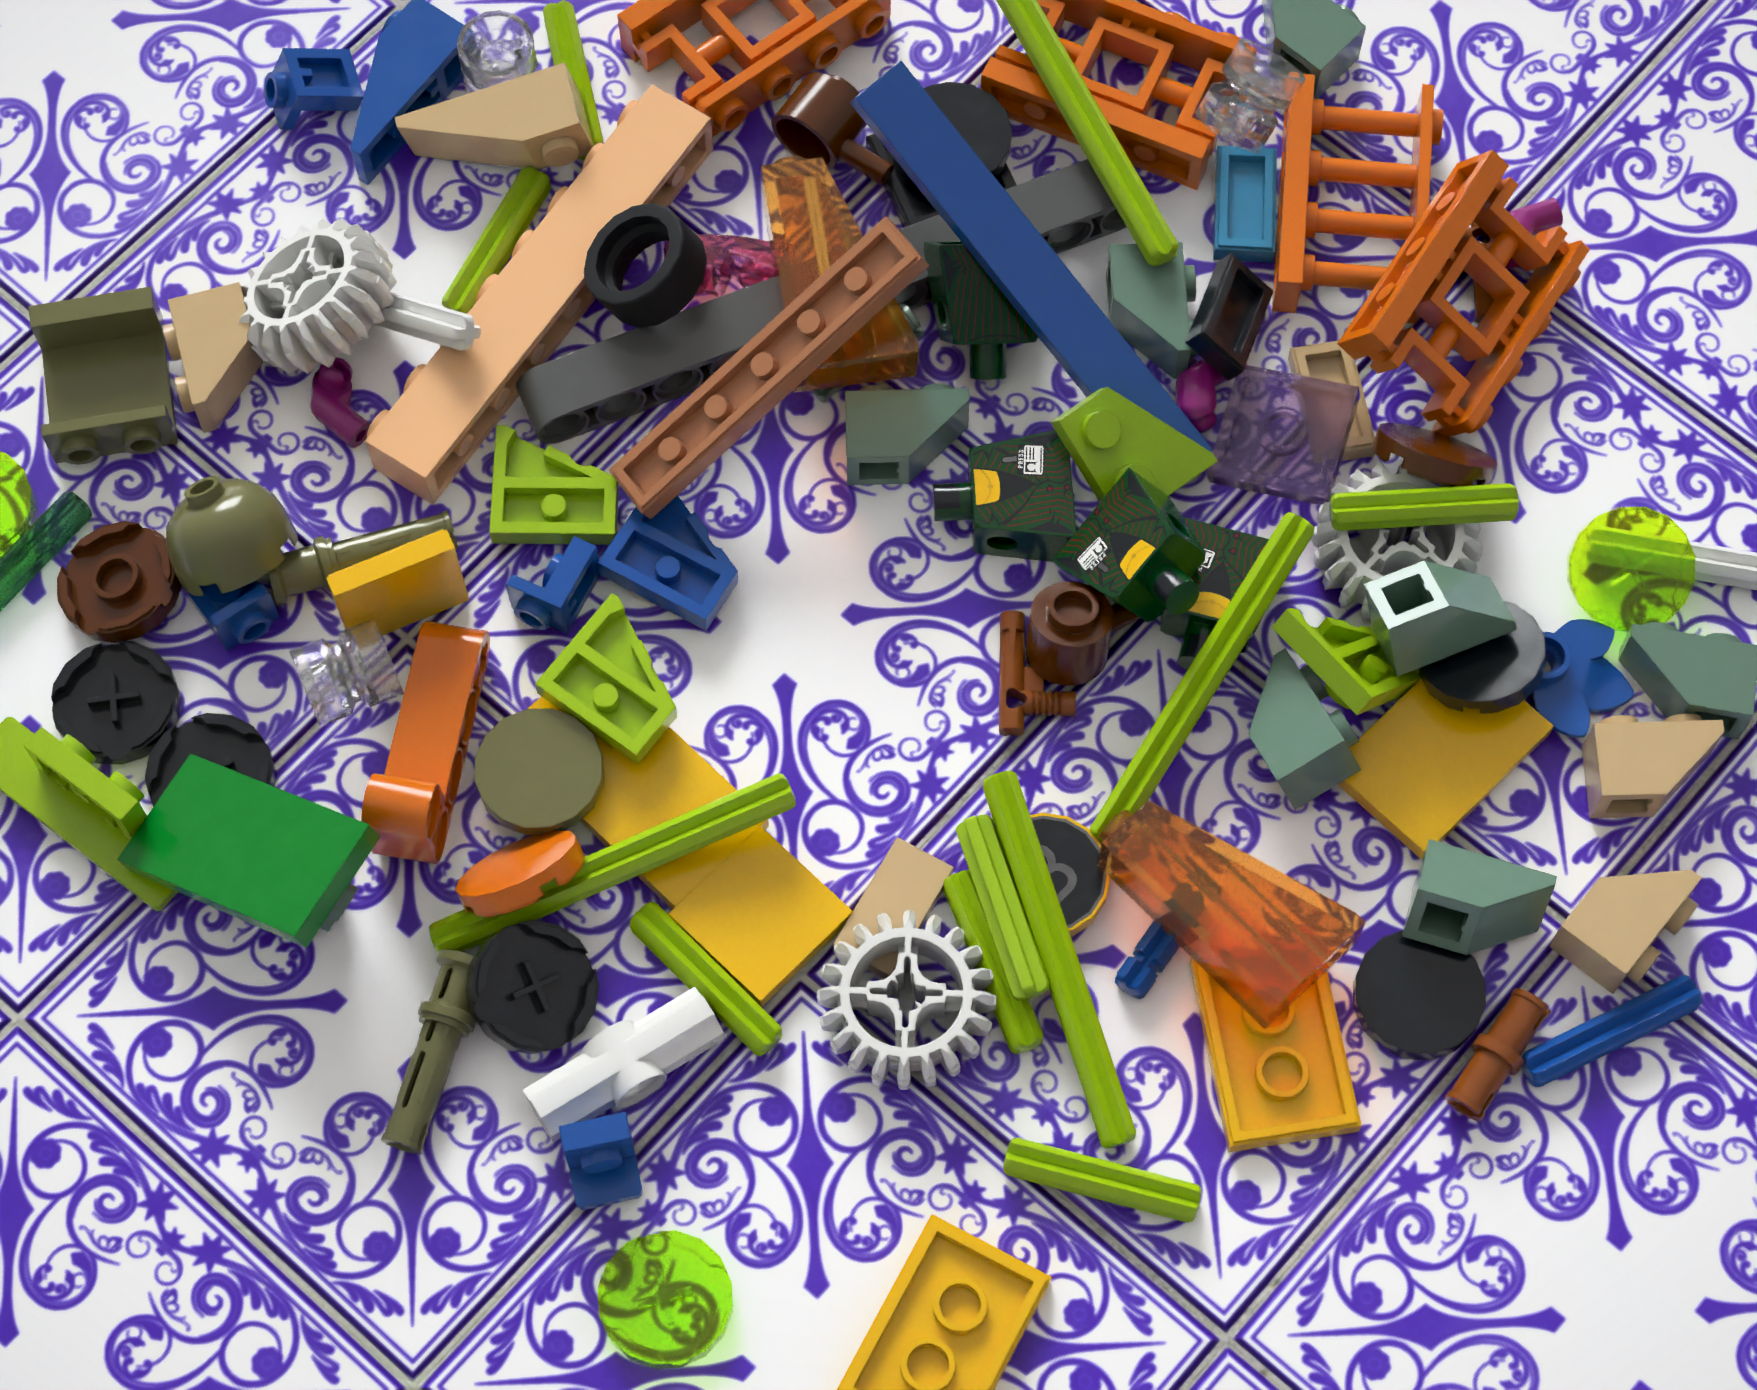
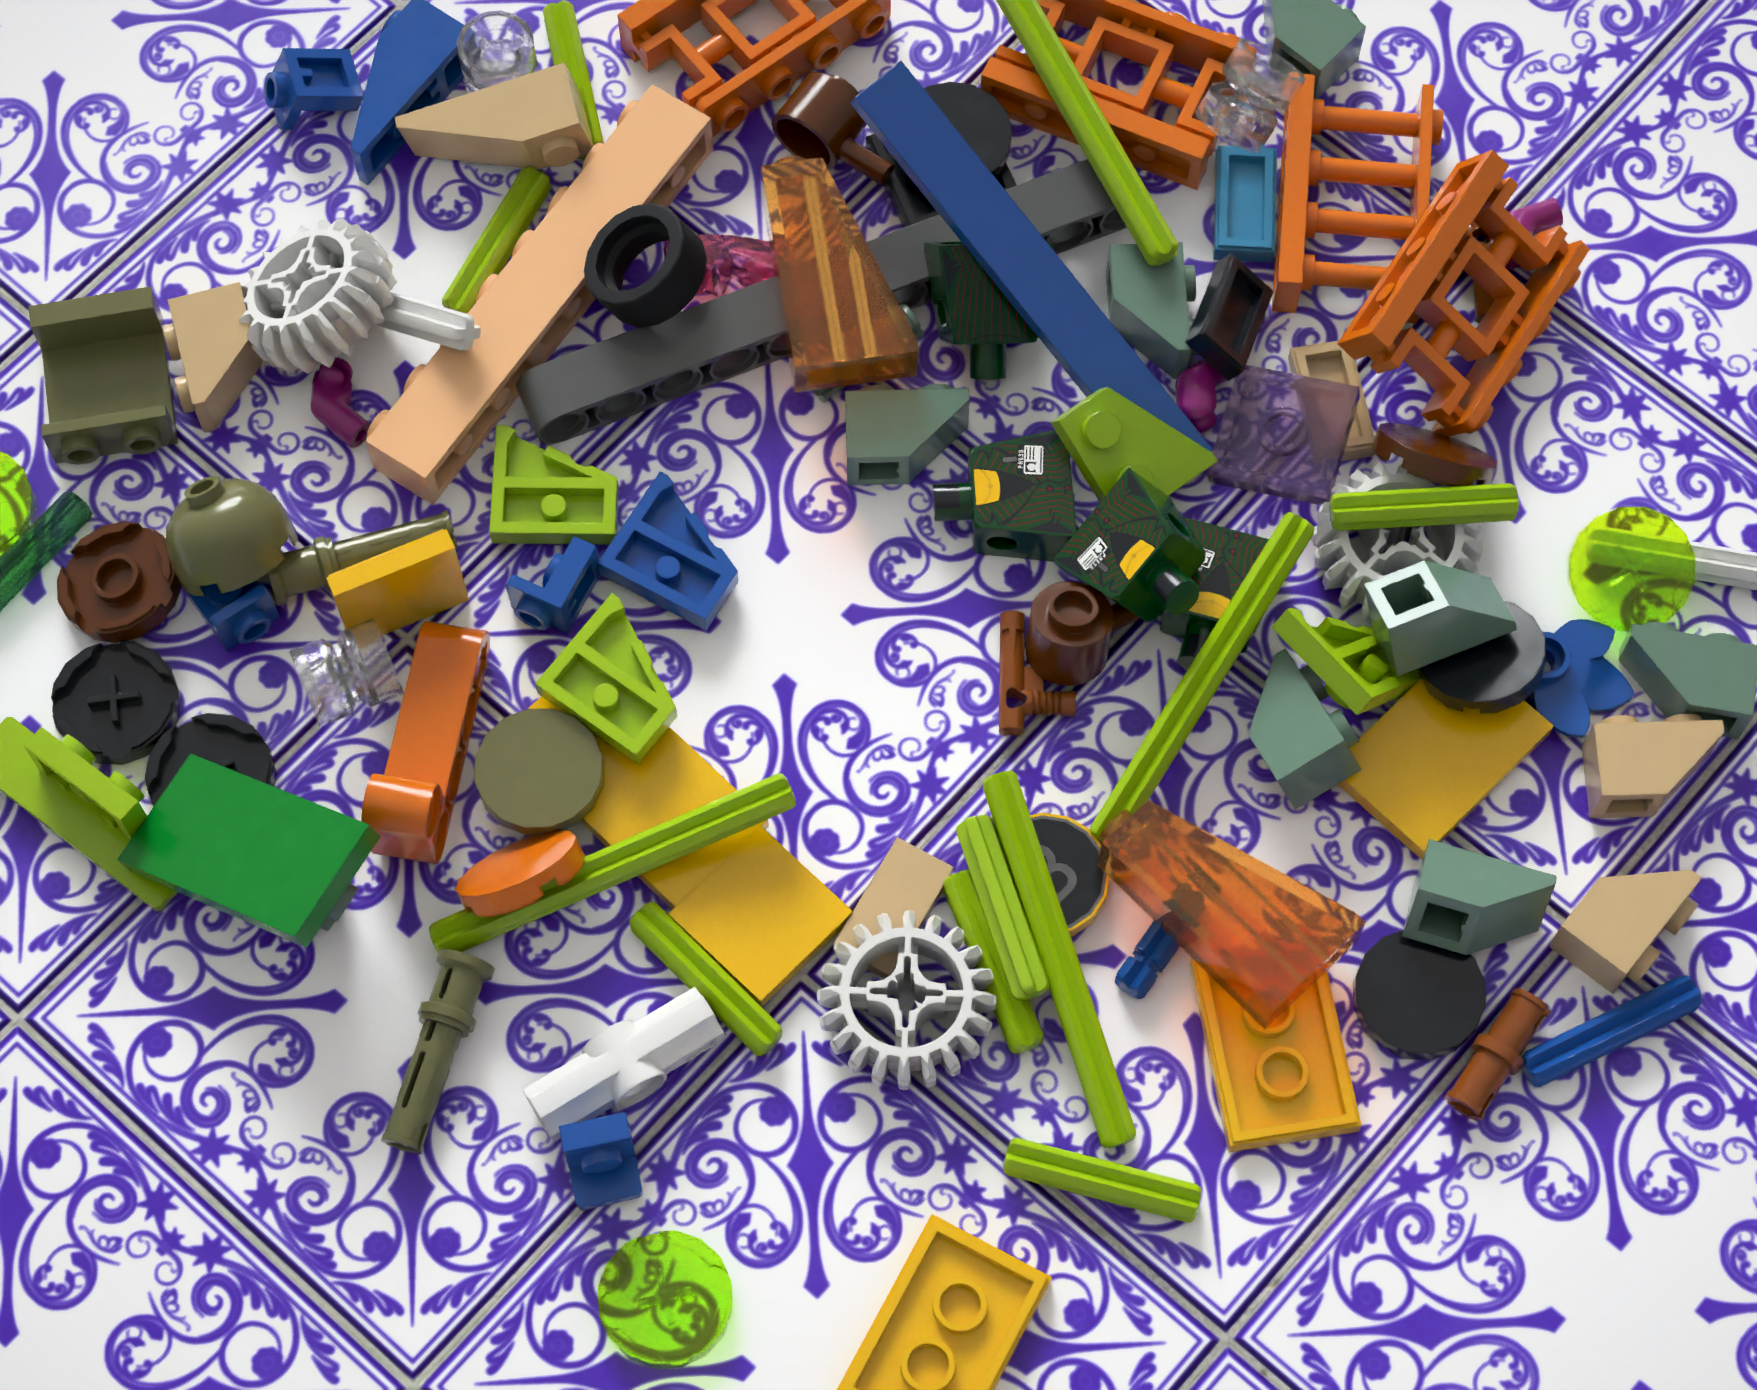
(532, 987): black tile -> none
(768, 367): nougat tile -> none

